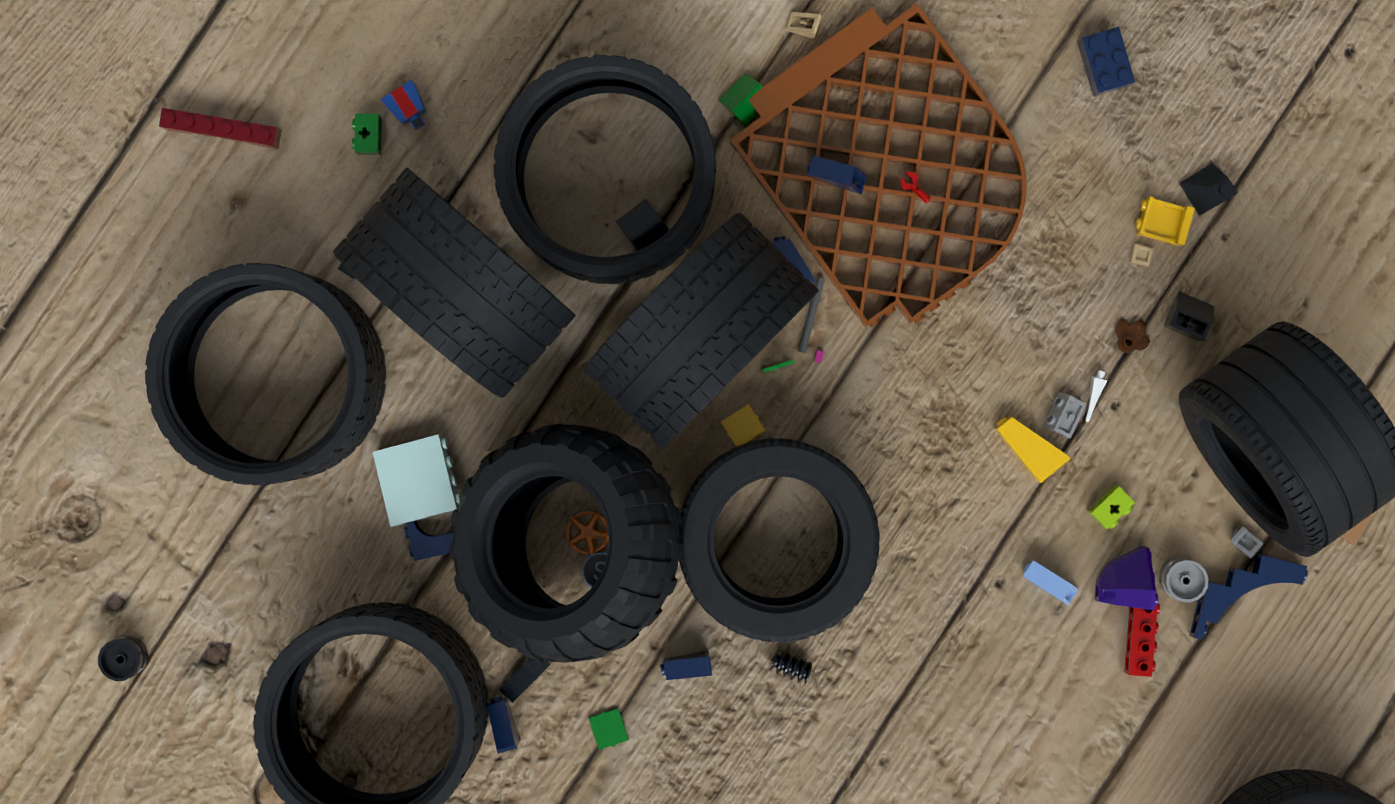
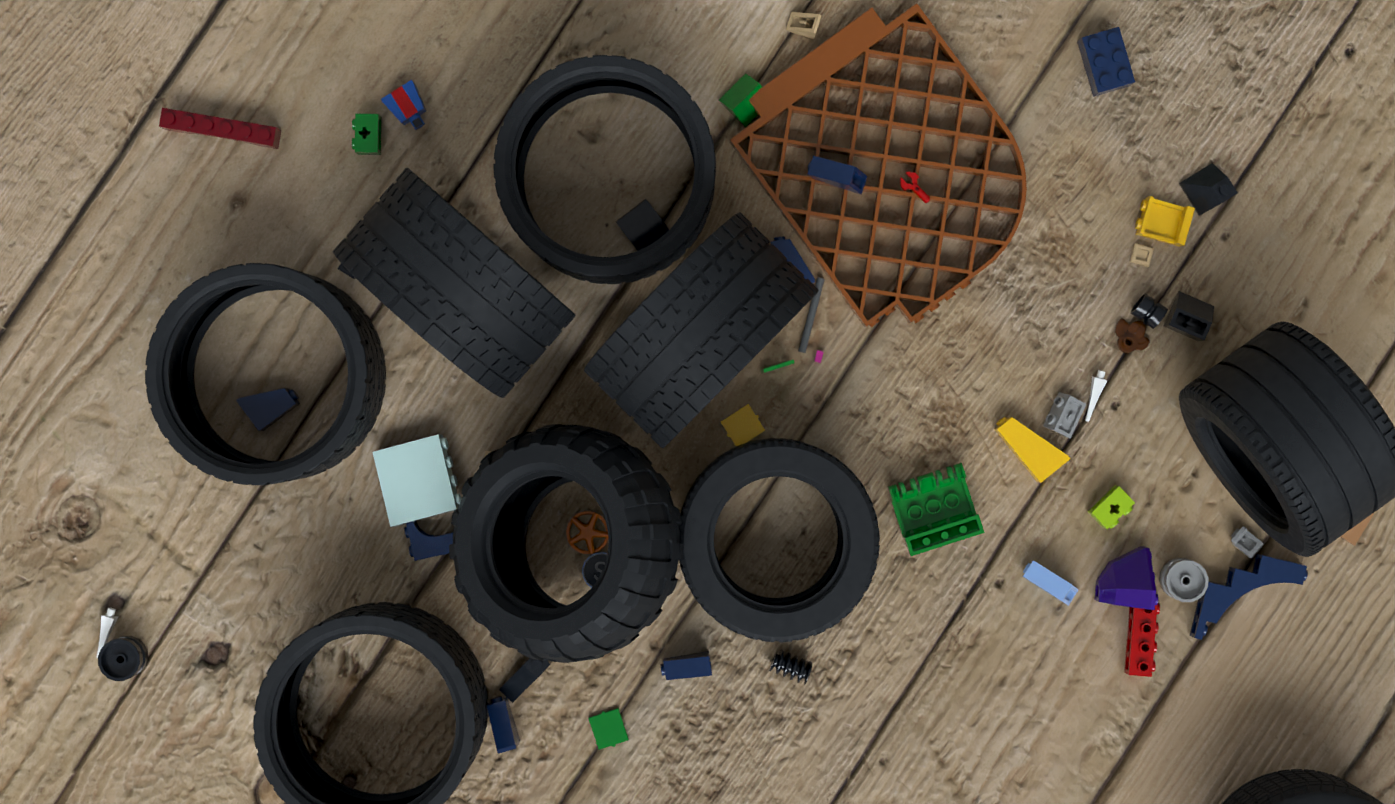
(107, 624): none -> white piece
(269, 406): none -> dark blue slope
(935, 510): none -> green slope
(1149, 311): none -> black wheel

